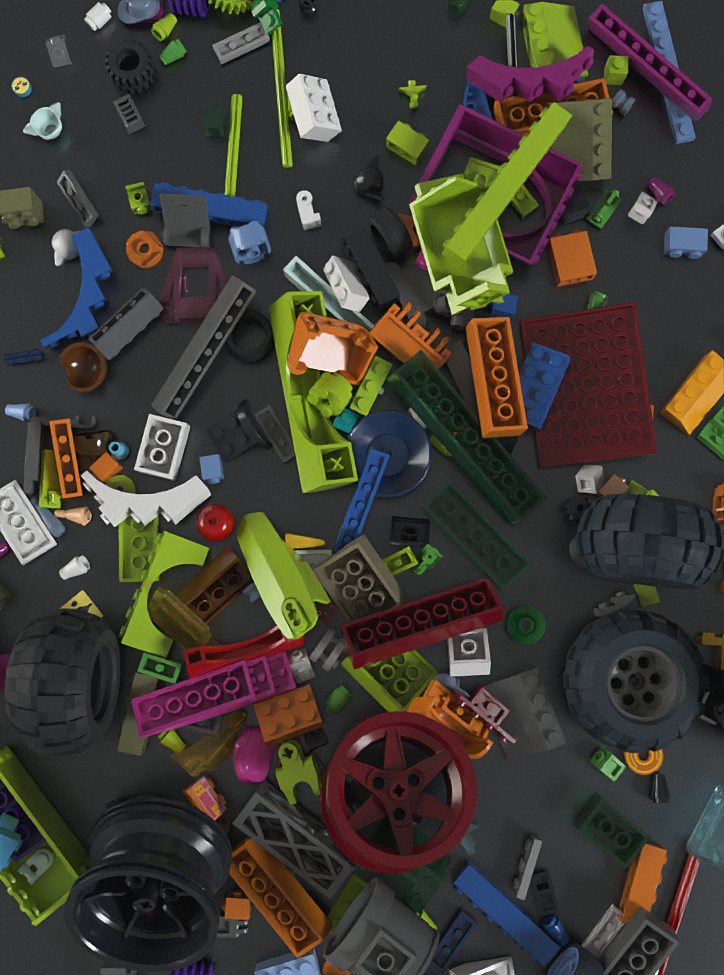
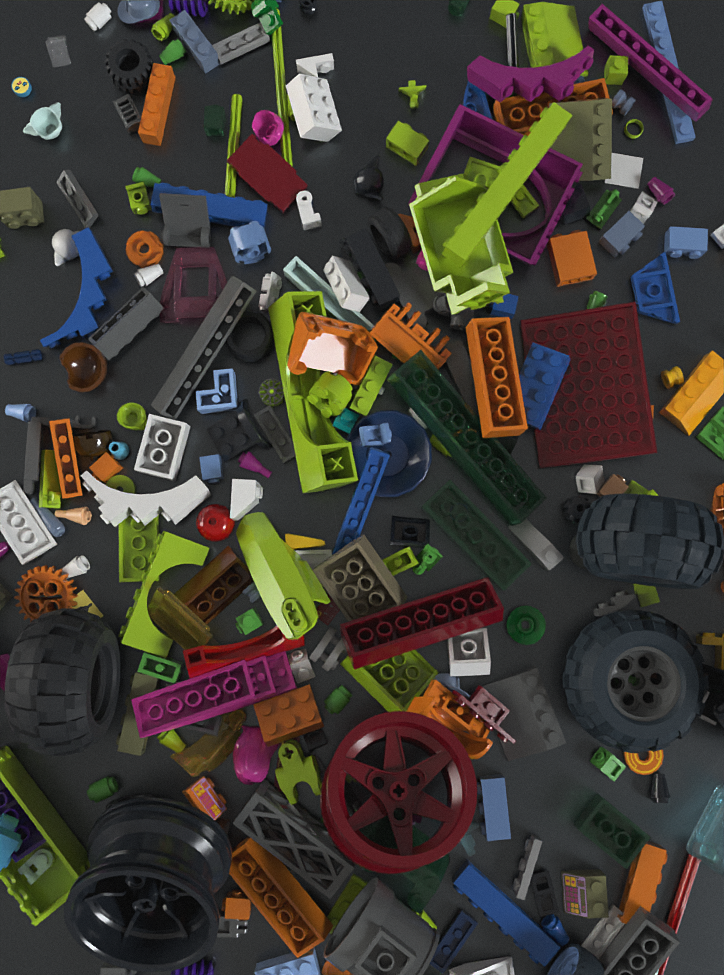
(44, 578): none -> orange gear
(102, 789): none -> bright green brick
(132, 416): none -> lime piece
(145, 176): none -> bright green cone
(148, 274): none -> white cone
(156, 104): none -> orange brick
(195, 41): none -> sand blue brick
(221, 398): none -> light blue brick
(244, 497): none -> white slope
(249, 621): none -> bright green brick
(250, 463): none -> magenta cone
(267, 127): none -> dark pink hair
(267, 173): none -> dark red piece
(271, 392): none -> wheel
(272, 285): none -> white hinge
(315, 64): none -> white slope
(375, 435): none -> medium blue bracket
(493, 807): none -> medium blue brick
(536, 544): none -> light grey slope
(585, 893): none -> olive slope
(621, 234): none -> sand blue brick
(625, 170): none -> white sticker
(633, 121): none -> lime axle
(655, 291): none -> blue wing
(672, 377): none -> yellow wheel

